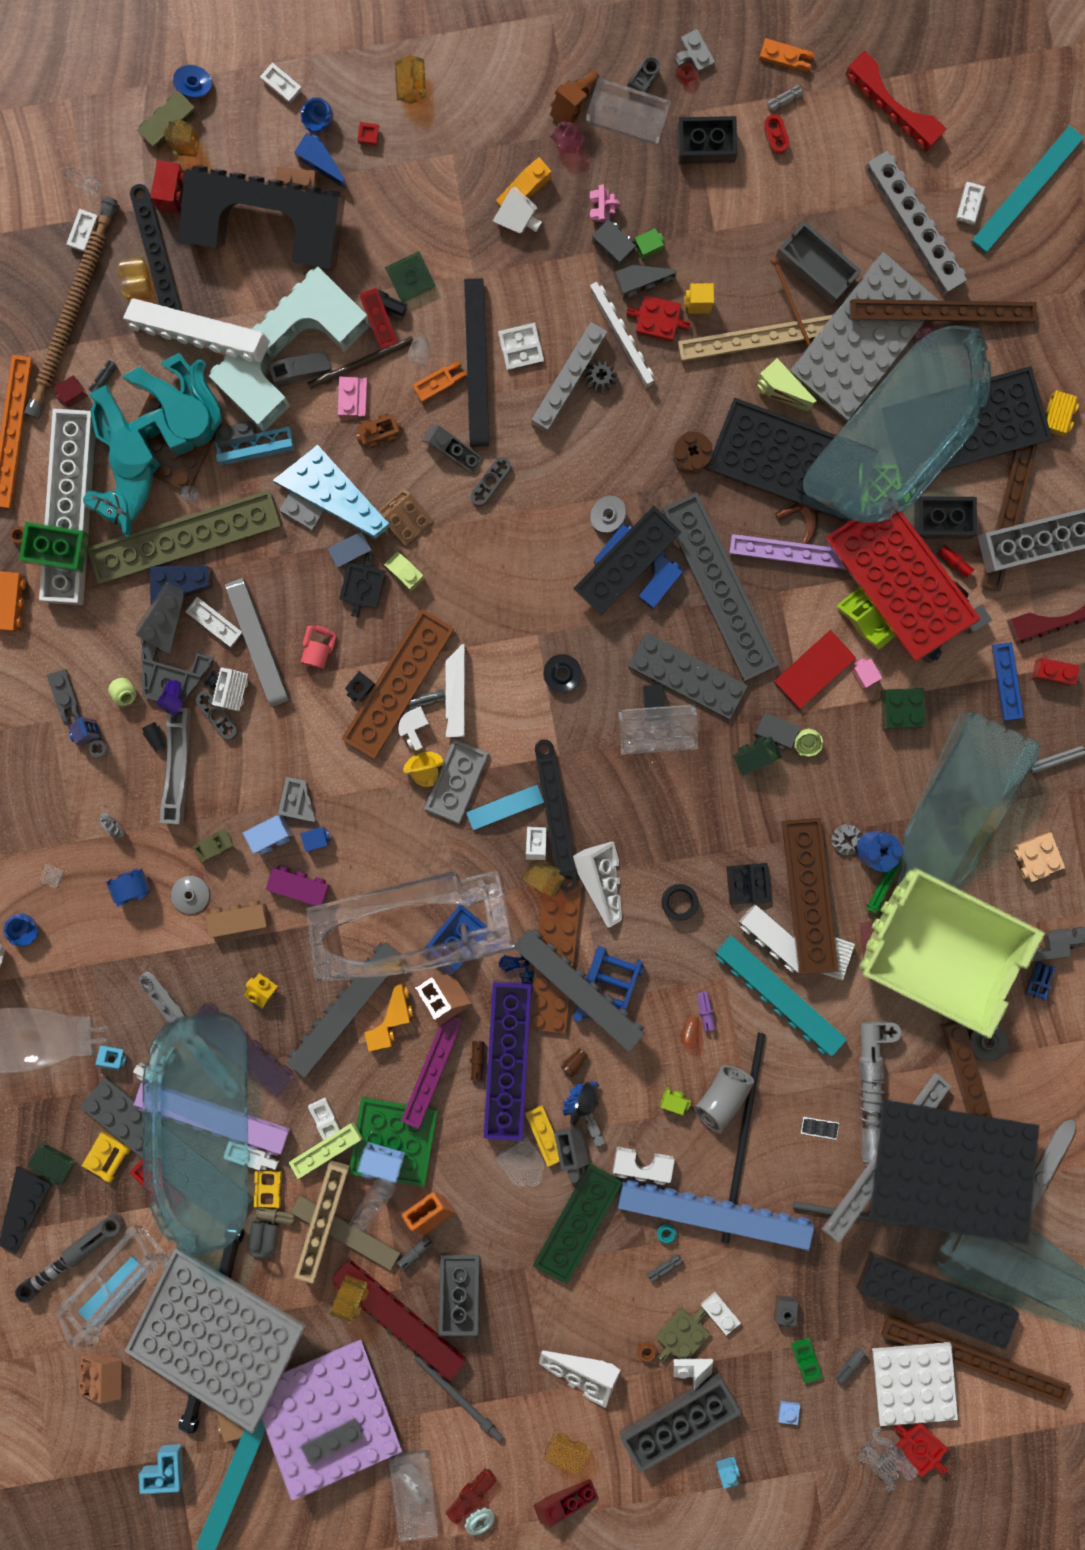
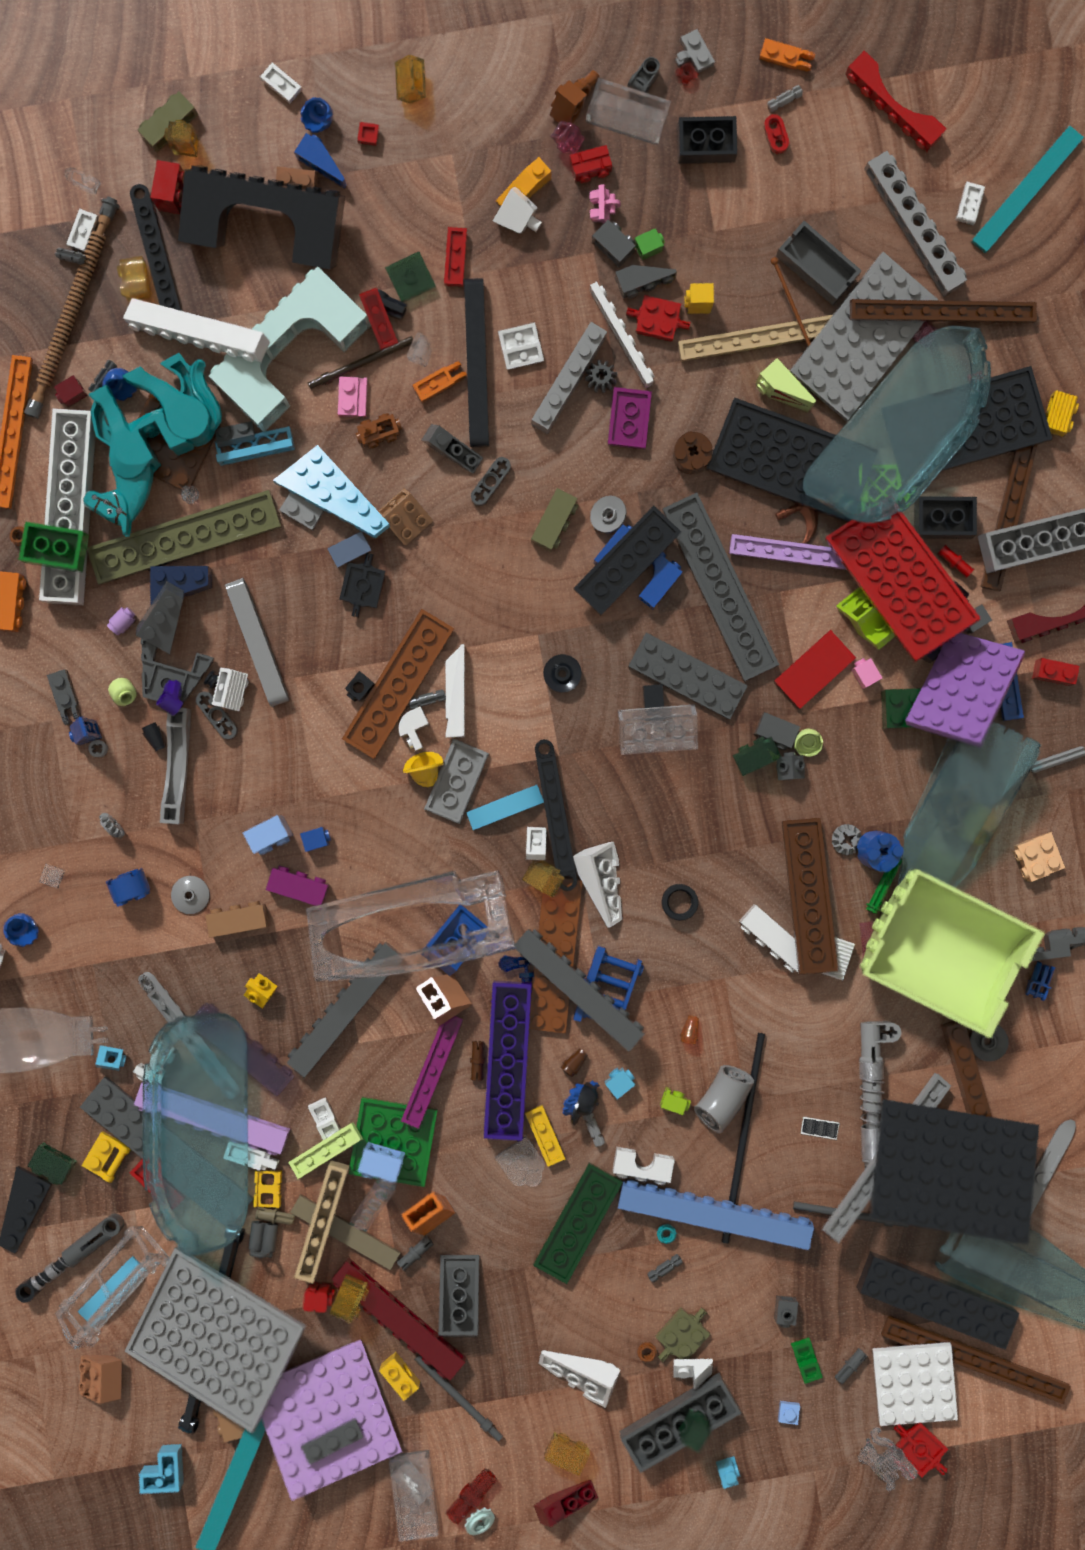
(70, 256): none -> dark grey axle
(120, 388): none -> blue hair
(121, 620): none -> lavender brick
(192, 81): blue dish -> none
(213, 846): olive brick -> none
(214, 622): white plate -> none
(295, 800): light grey wing -> none
(298, 368): dark grey slope -> none
(316, 653): coral piece -> none
(318, 1297): none -> red brick
(397, 1014): light orange arch -> none
(399, 1376): none -> yellow brick
(404, 571): yellowish green slope -> none
(455, 256): none -> red plate
(555, 520): none -> olive brick
(572, 1151): dark grey brick -> none
(590, 164): none -> red brick
(620, 1082): none -> medium azure brick
(629, 418): none -> magenta plate
(694, 1430): none -> clear green brick
(706, 1011): medium lavender axle -> none
(720, 1313): white plate -> none
(748, 883): black slope -> none
(780, 995): teal brick -> none
(790, 767): none -> dark grey brick
(965, 688): none -> medium lavender plate

